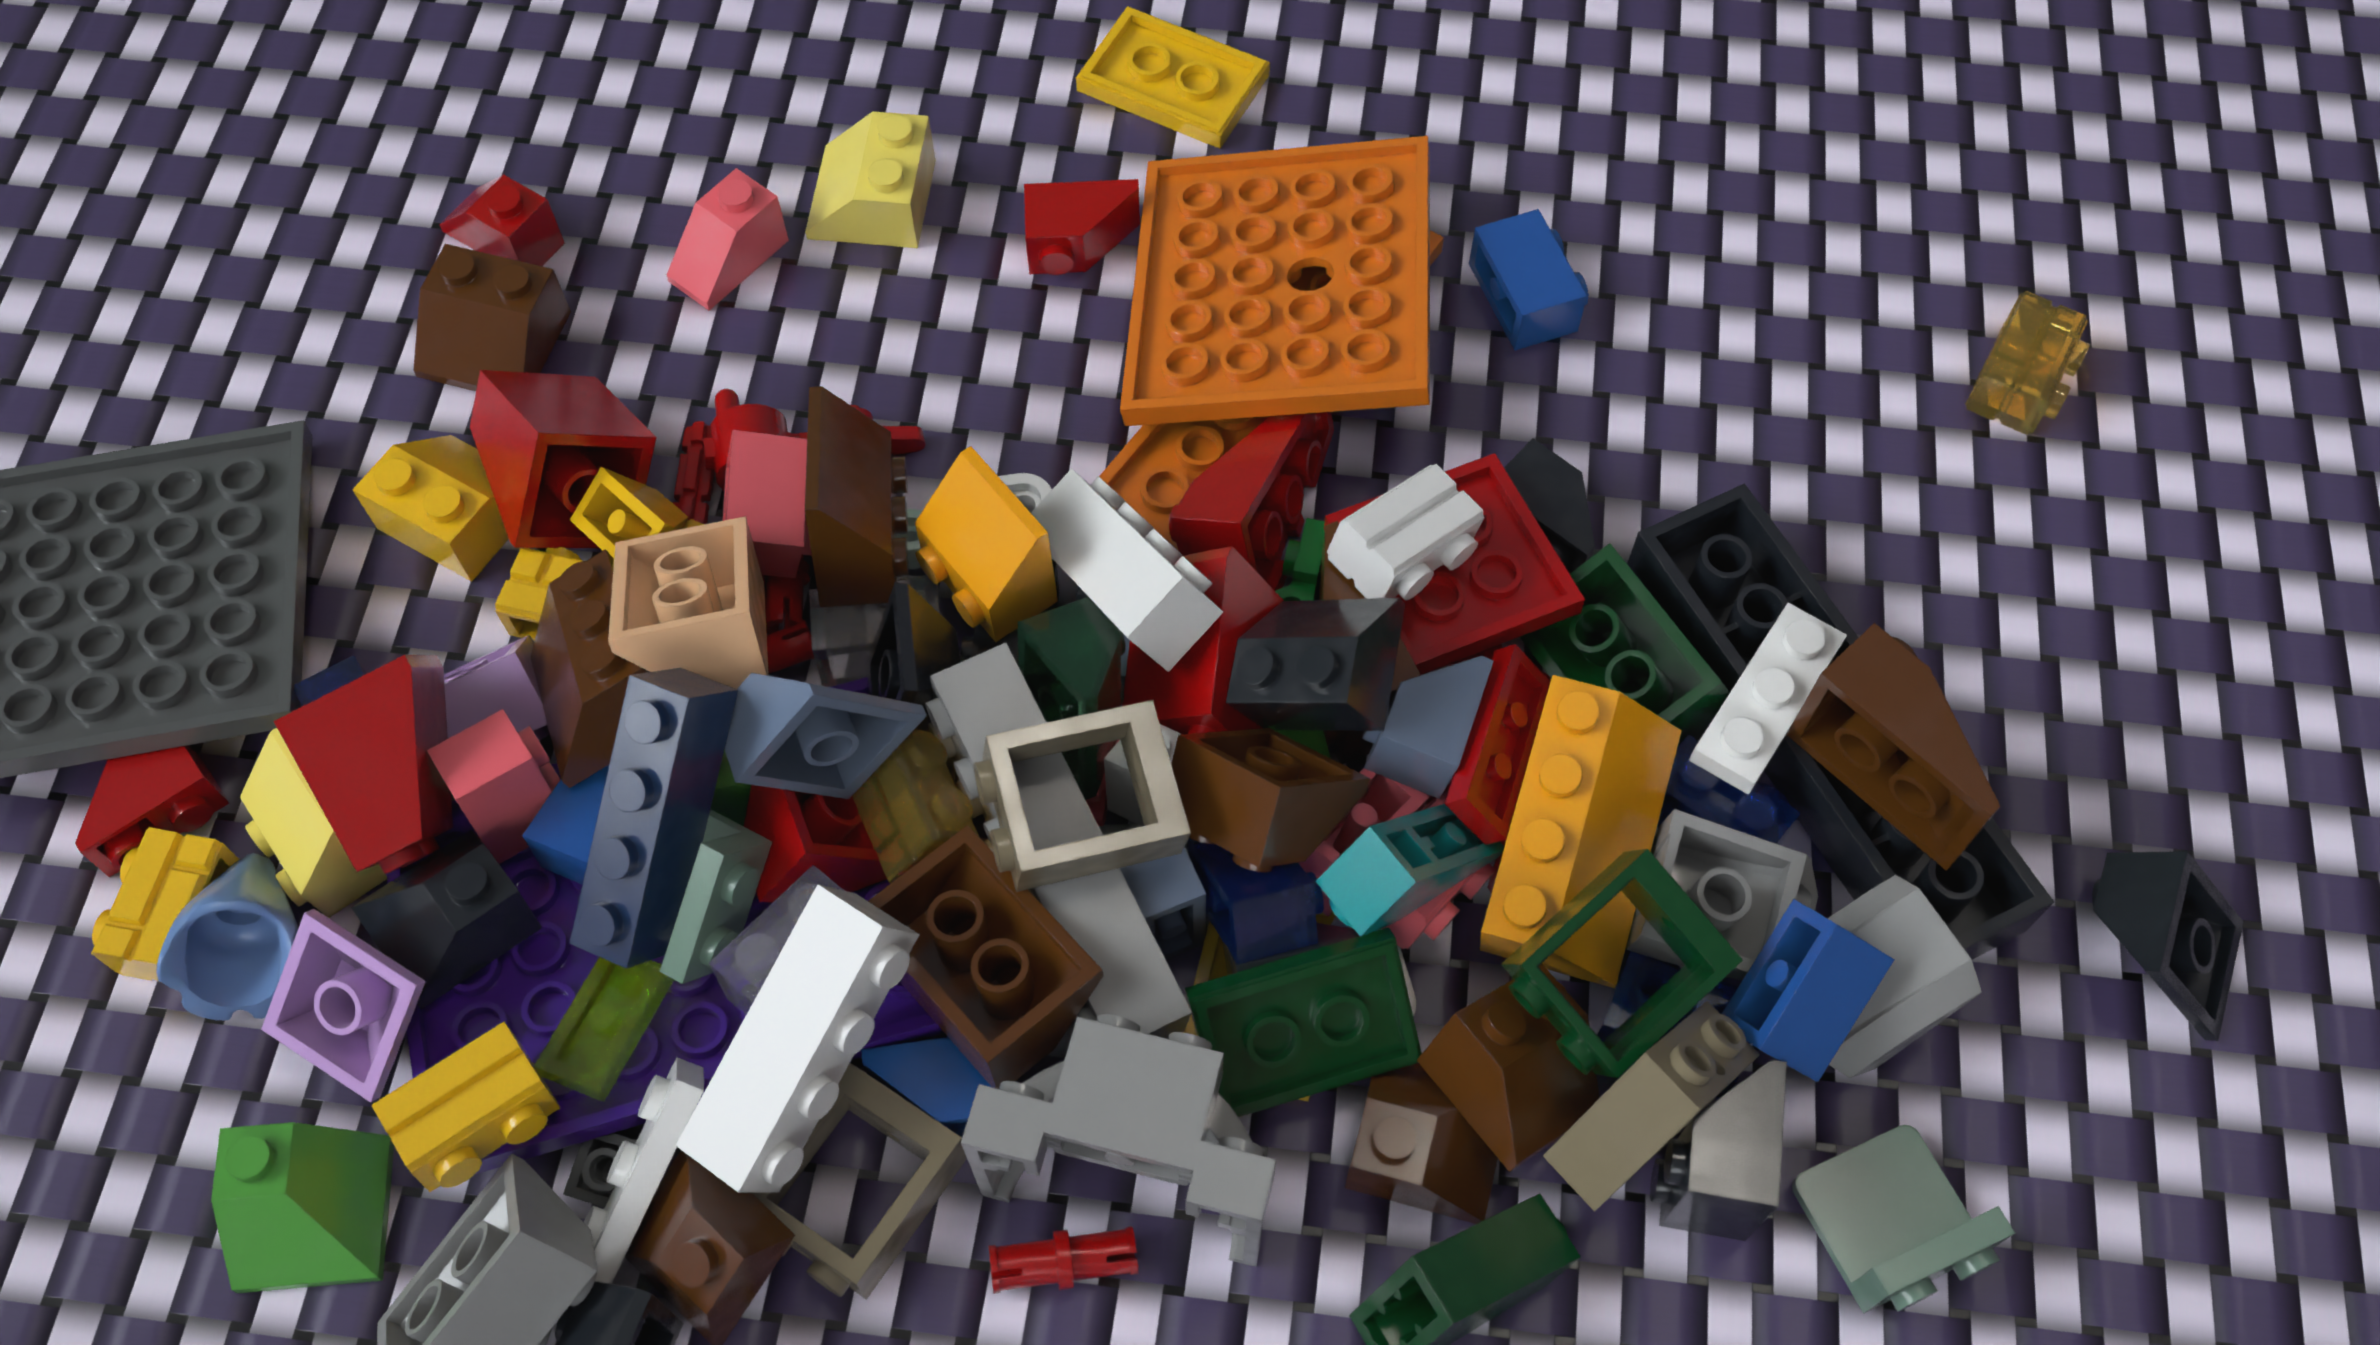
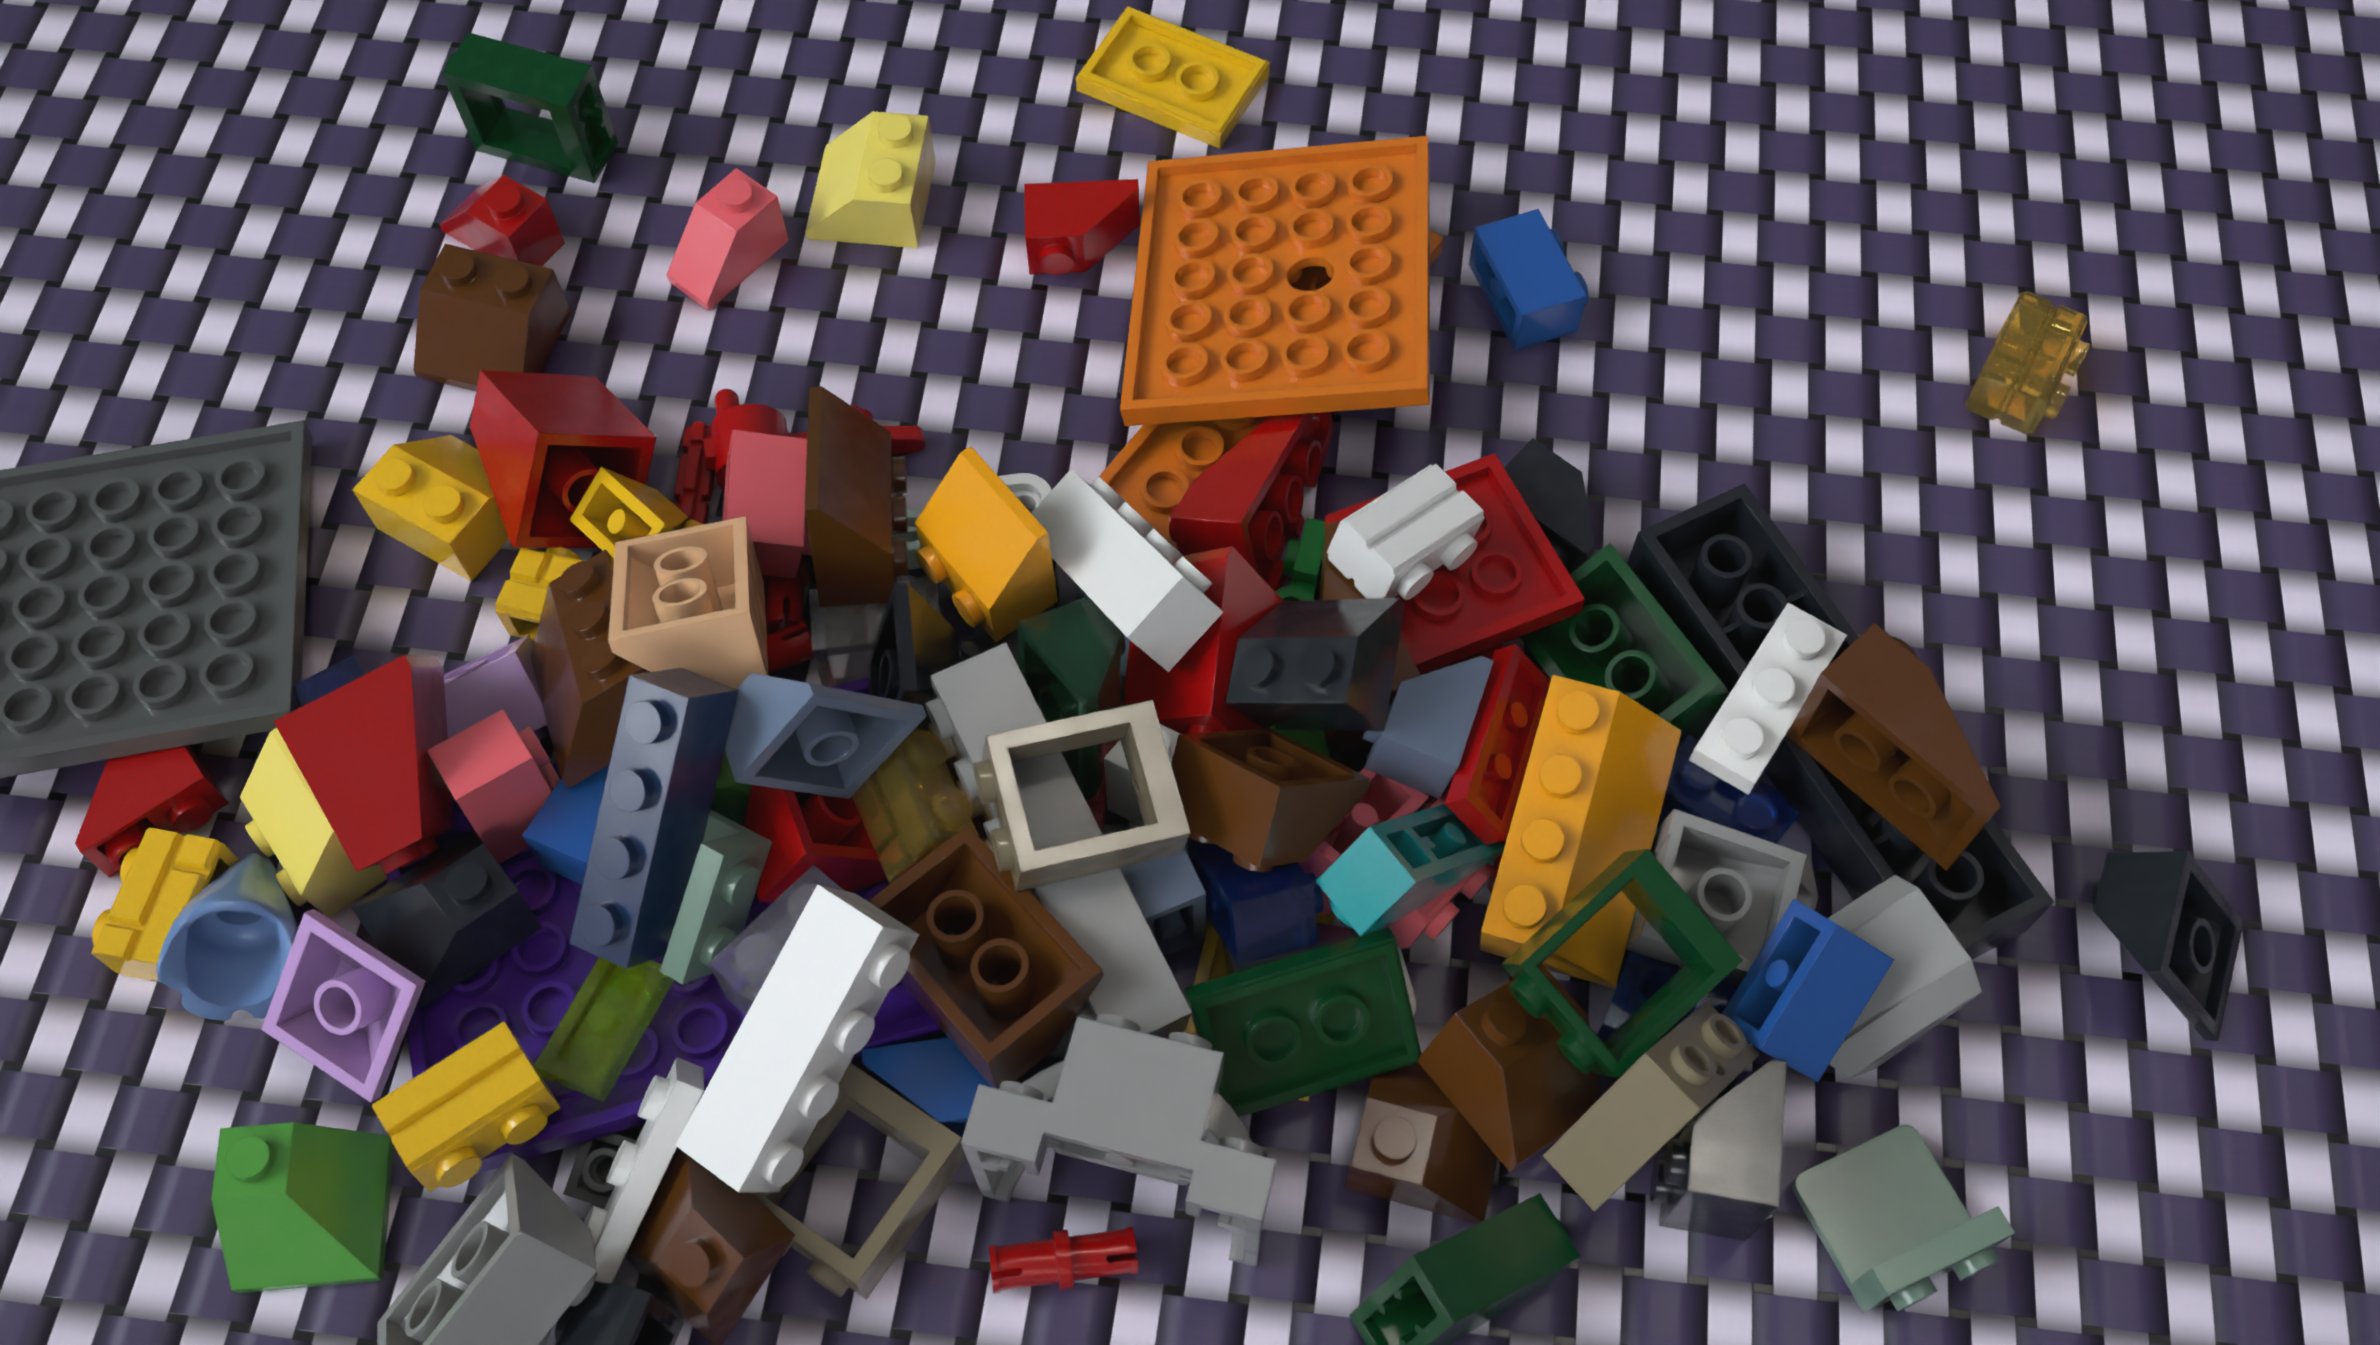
(571, 144): none -> dark green window

